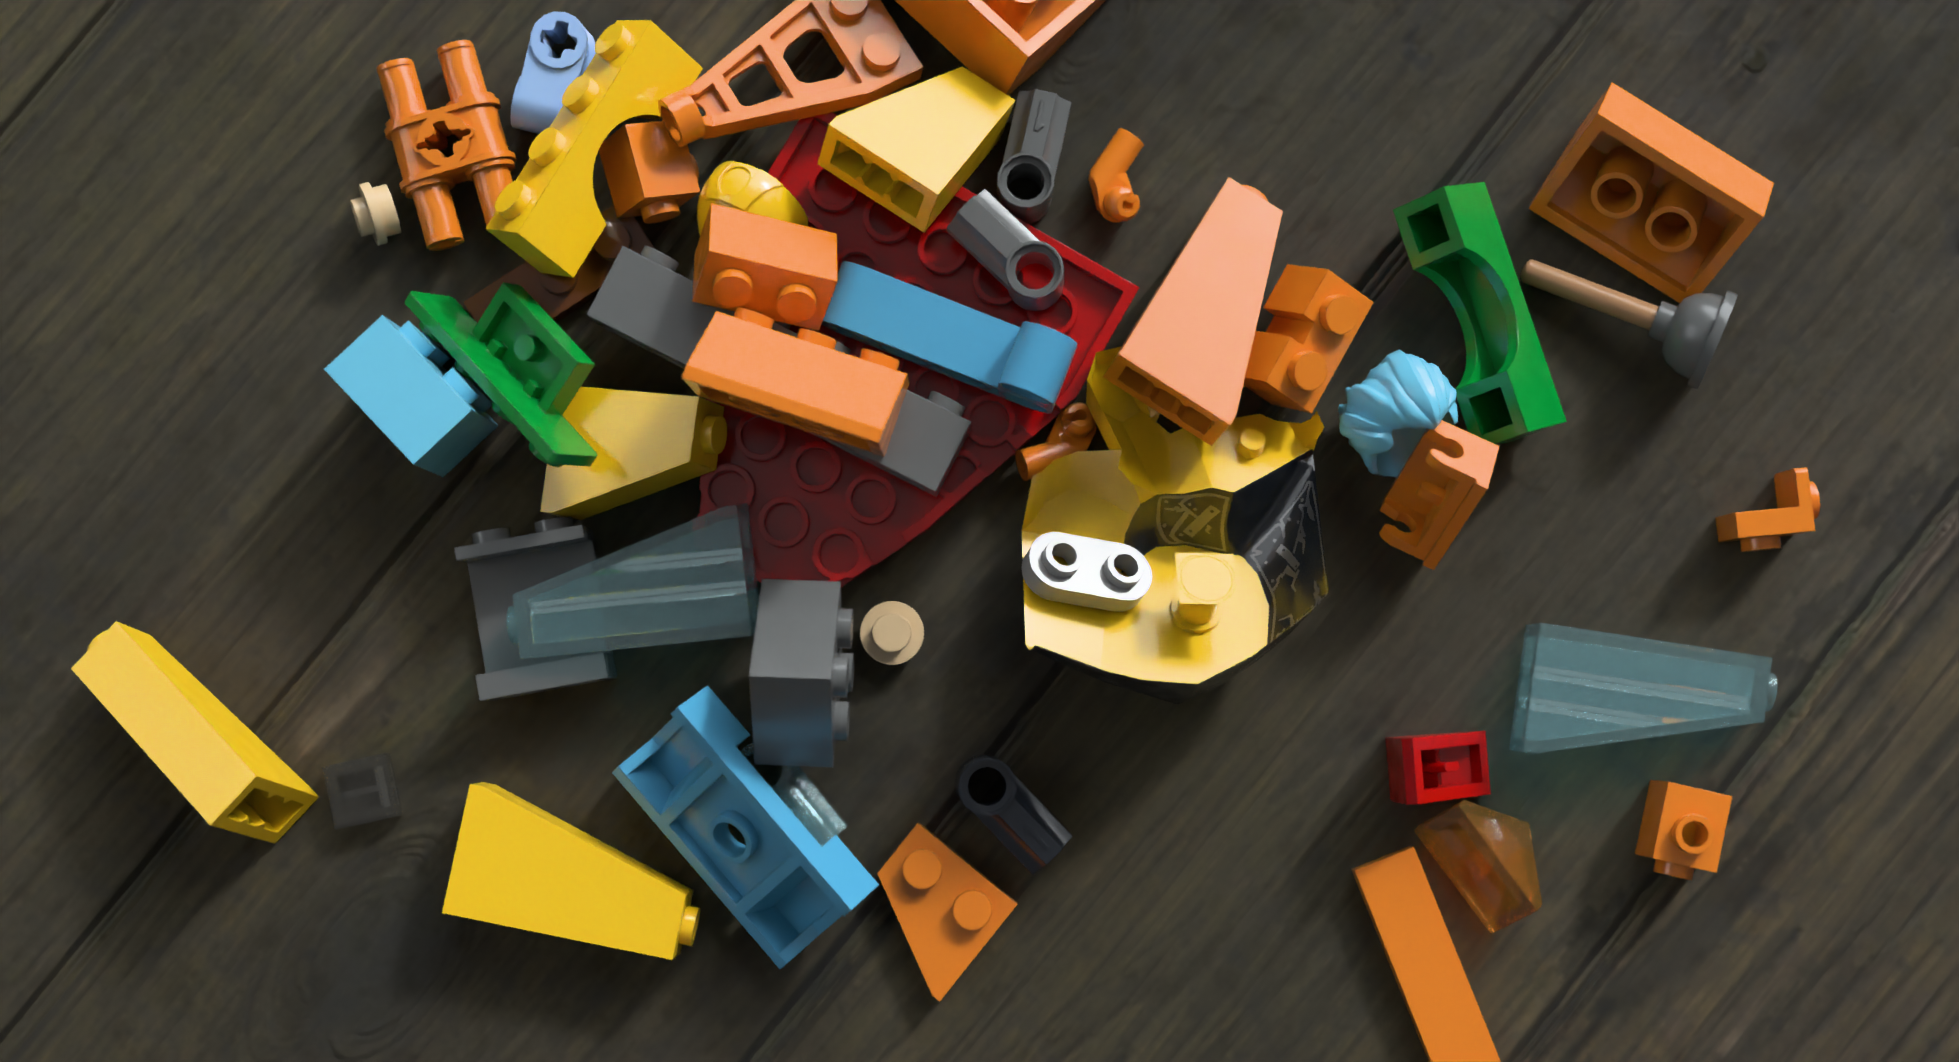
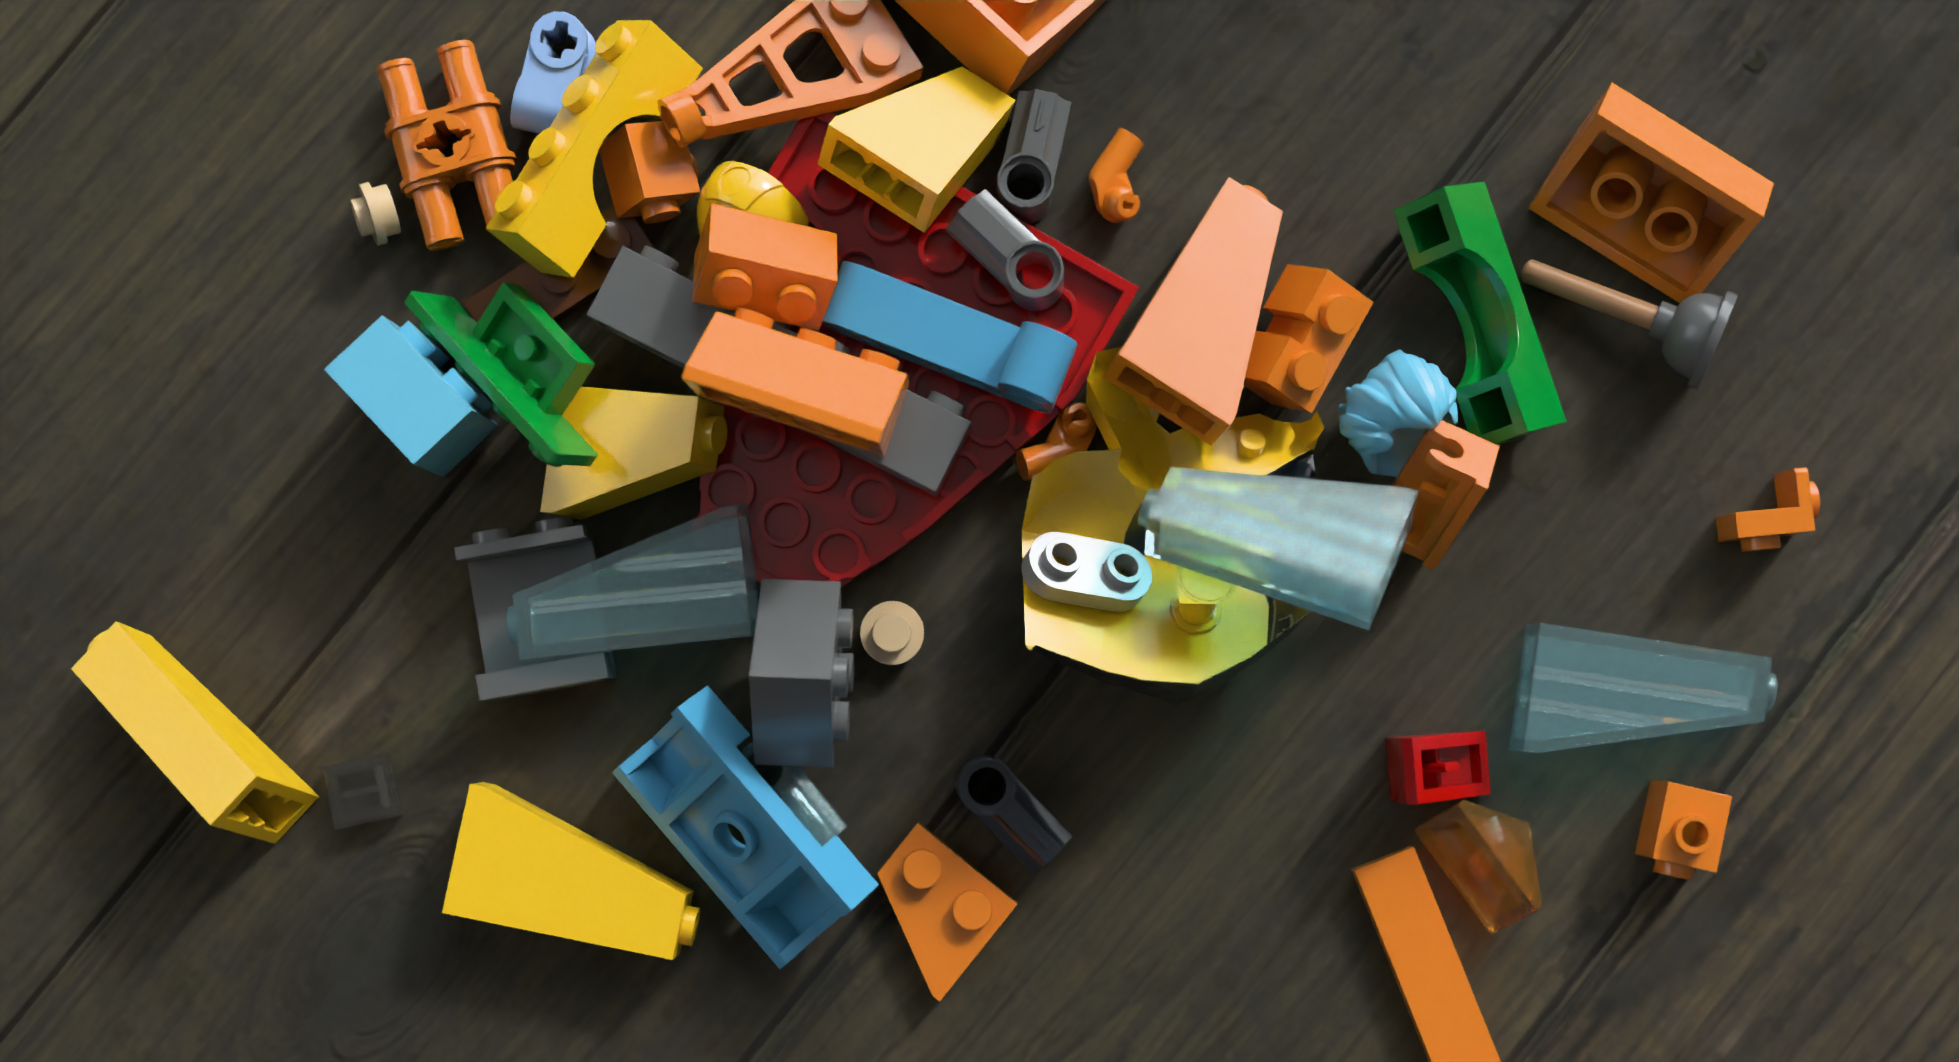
(1283, 536): none -> clear light blue slope

